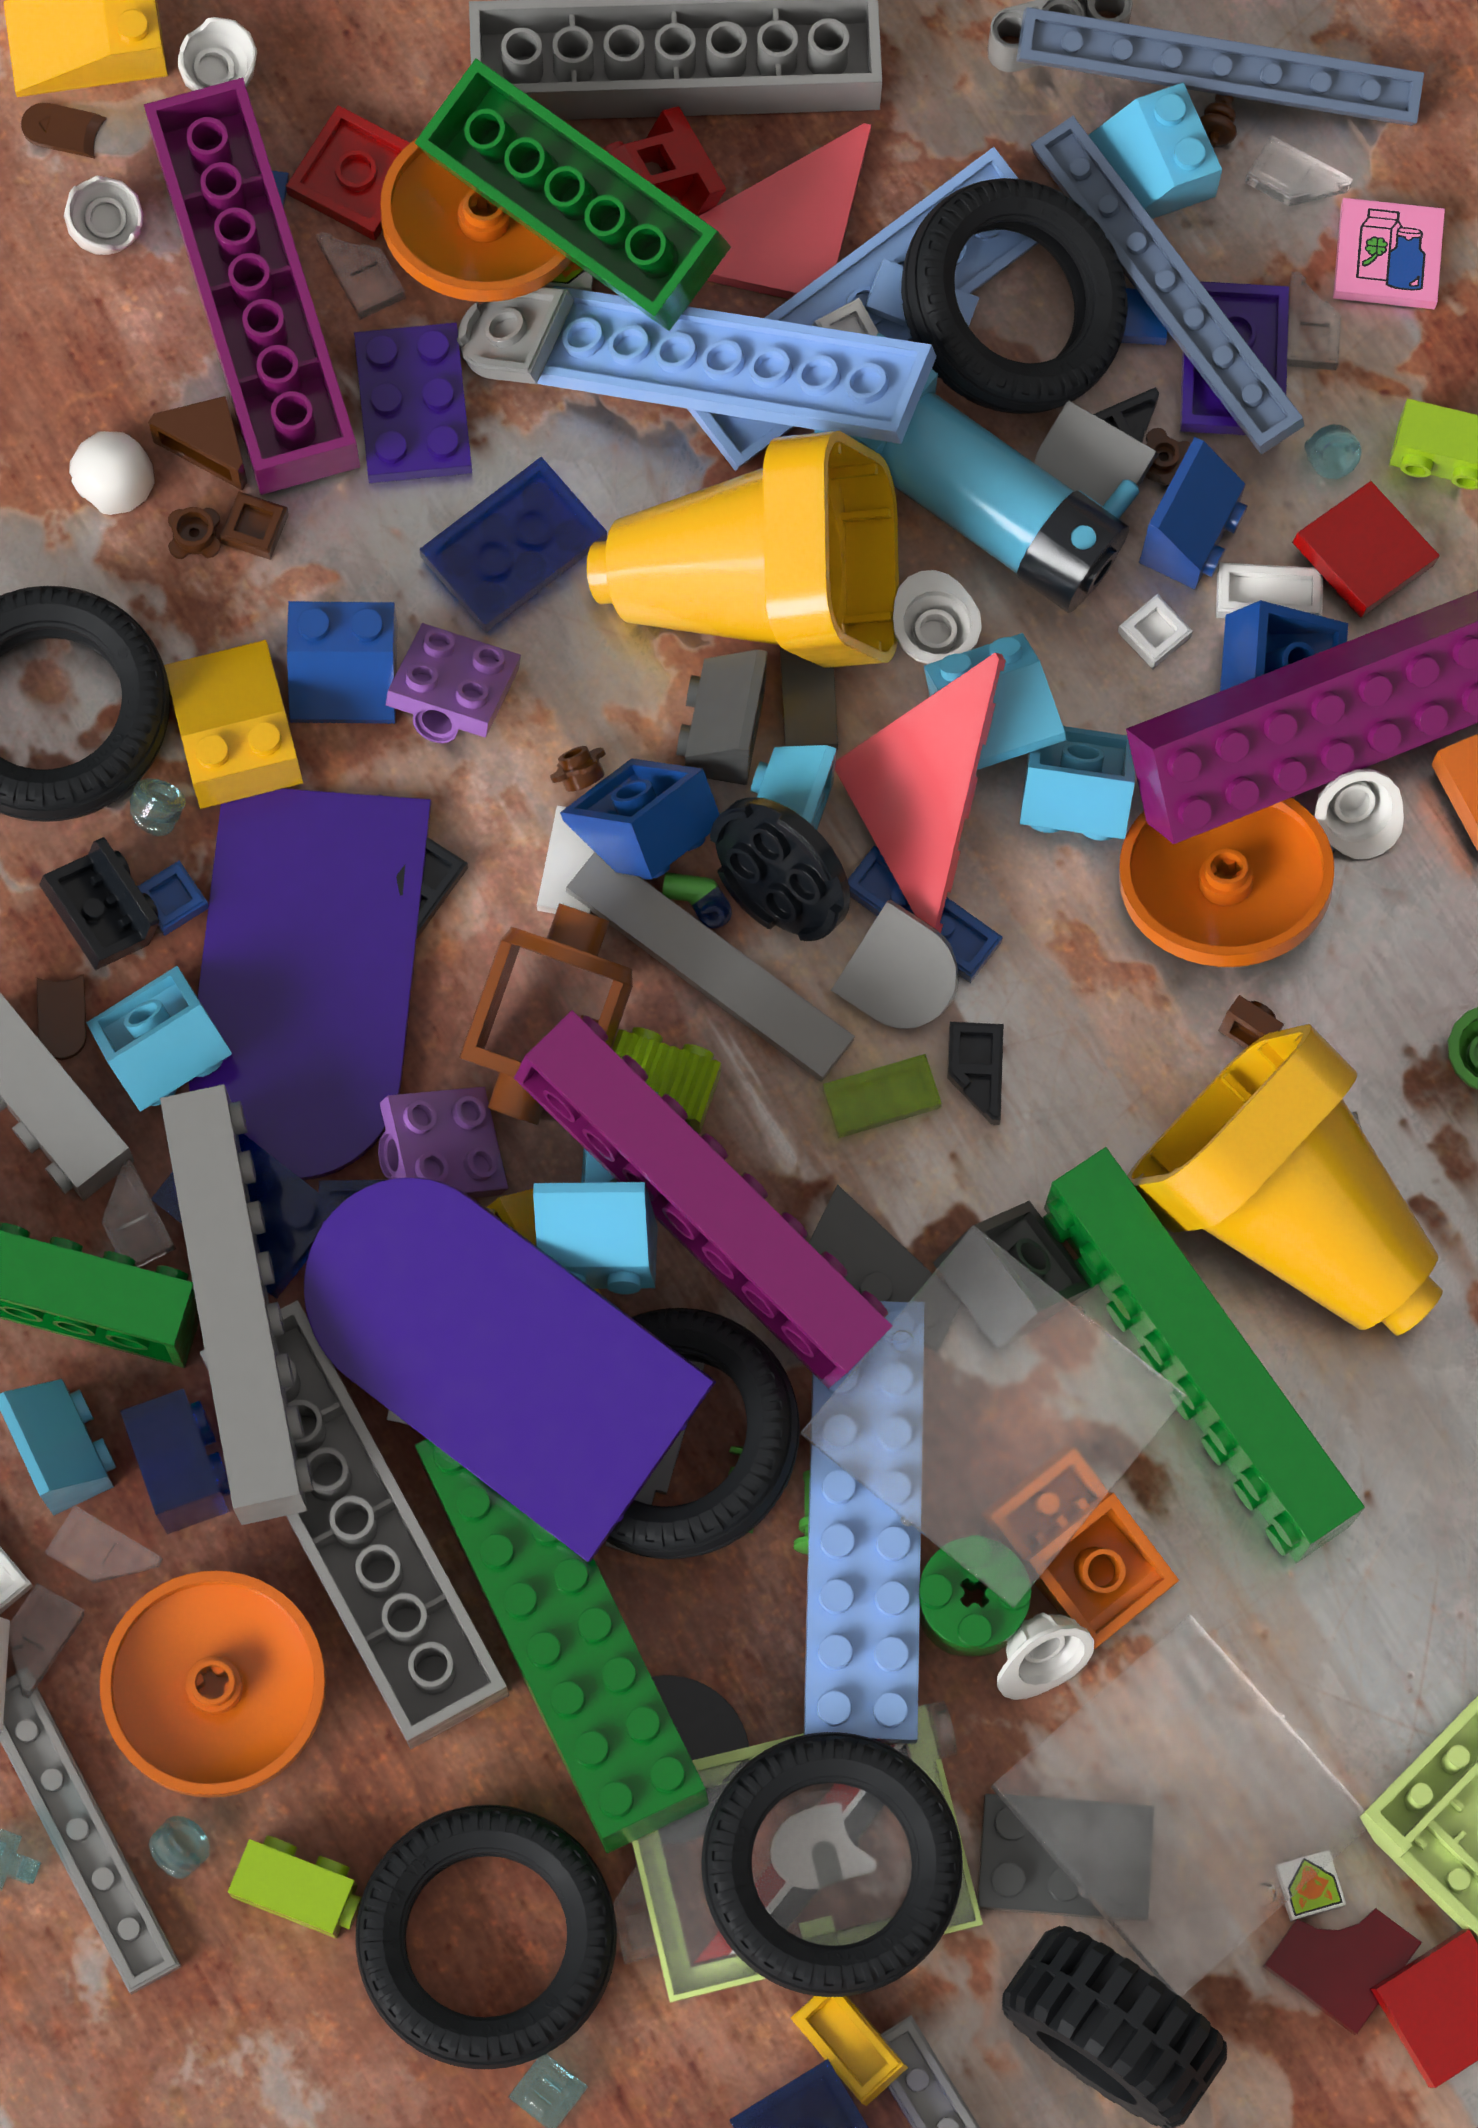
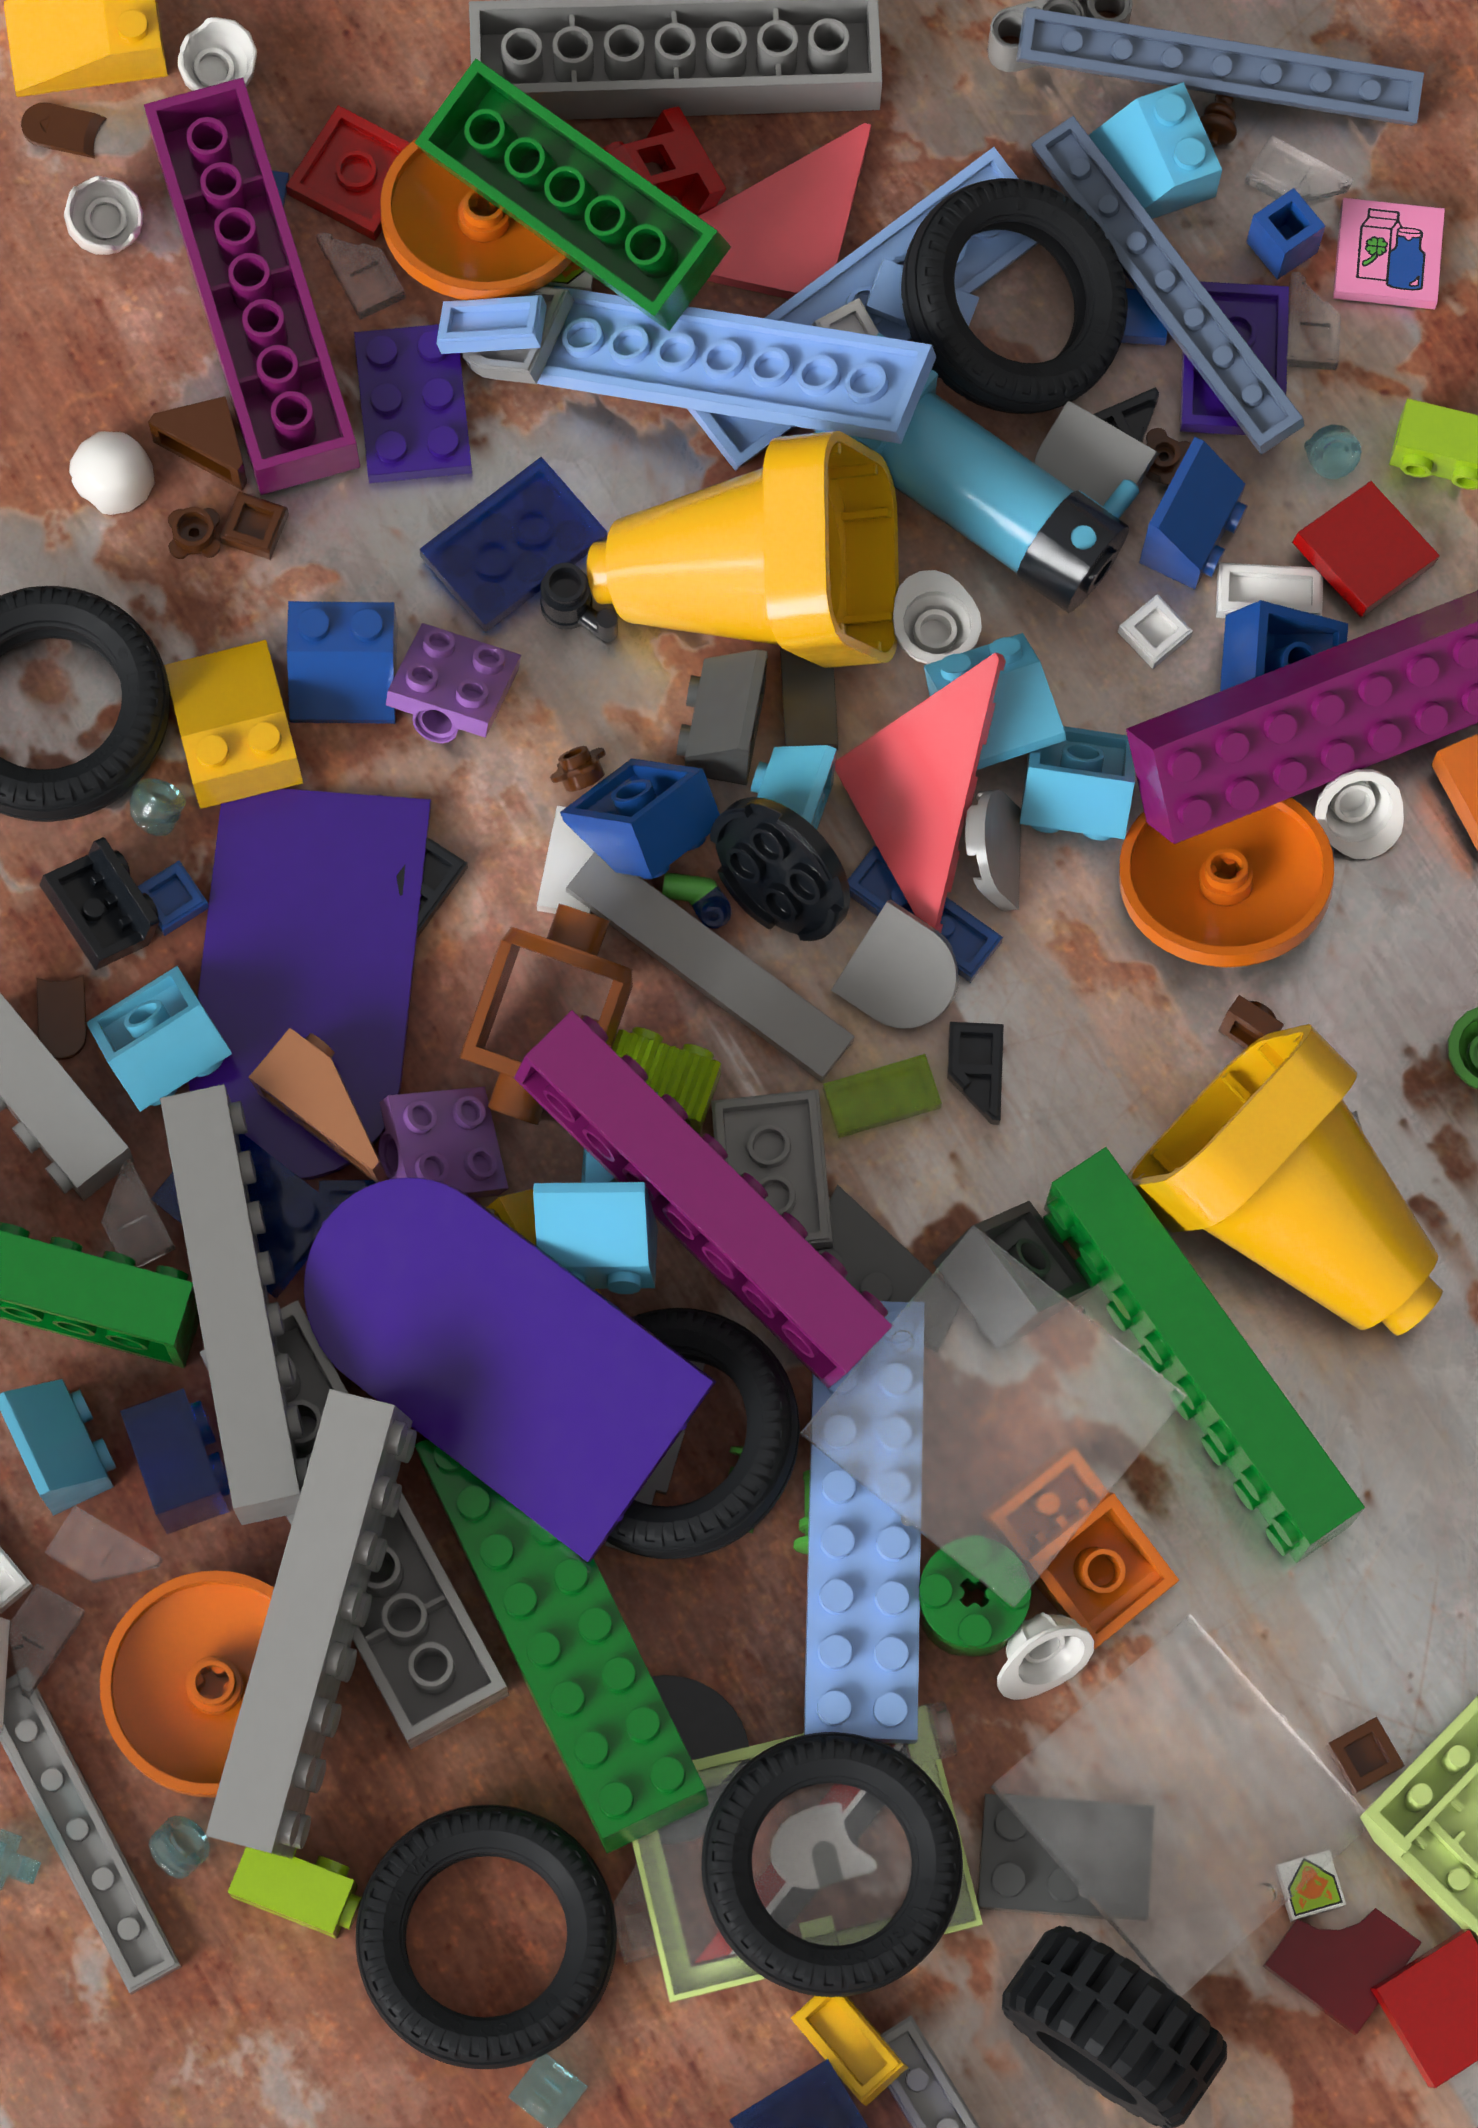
(309, 1090): none -> nougat slope
(312, 1625): none -> light grey brick
(491, 324): none -> light blue tile
(569, 604): none -> black piece
(783, 1148): none -> light grey tile
(994, 837): none -> light grey tile
(1285, 233): none -> blue brick
(1365, 1755): none -> reddish brown plate

